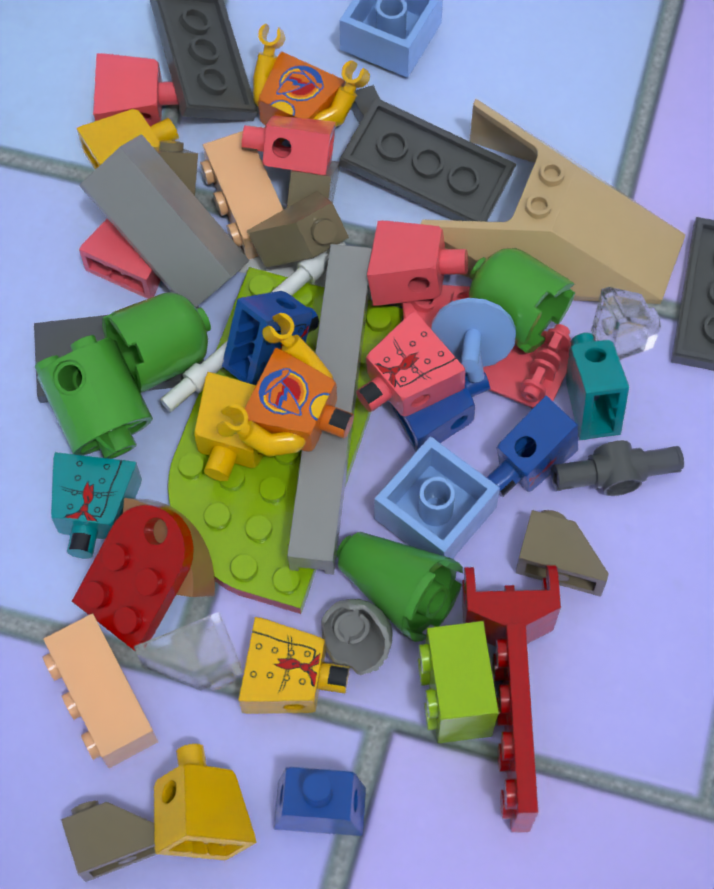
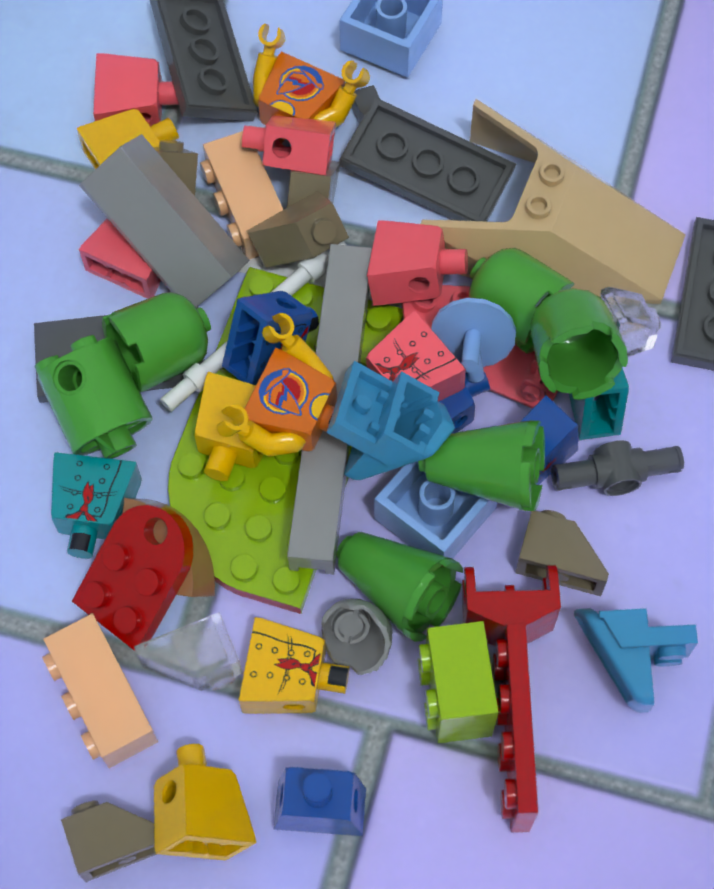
(387, 421): none -> dark azure piece
(492, 463): none -> bright green cone
(577, 343): none -> bright green cylinder
(629, 645): none -> dark azure piece

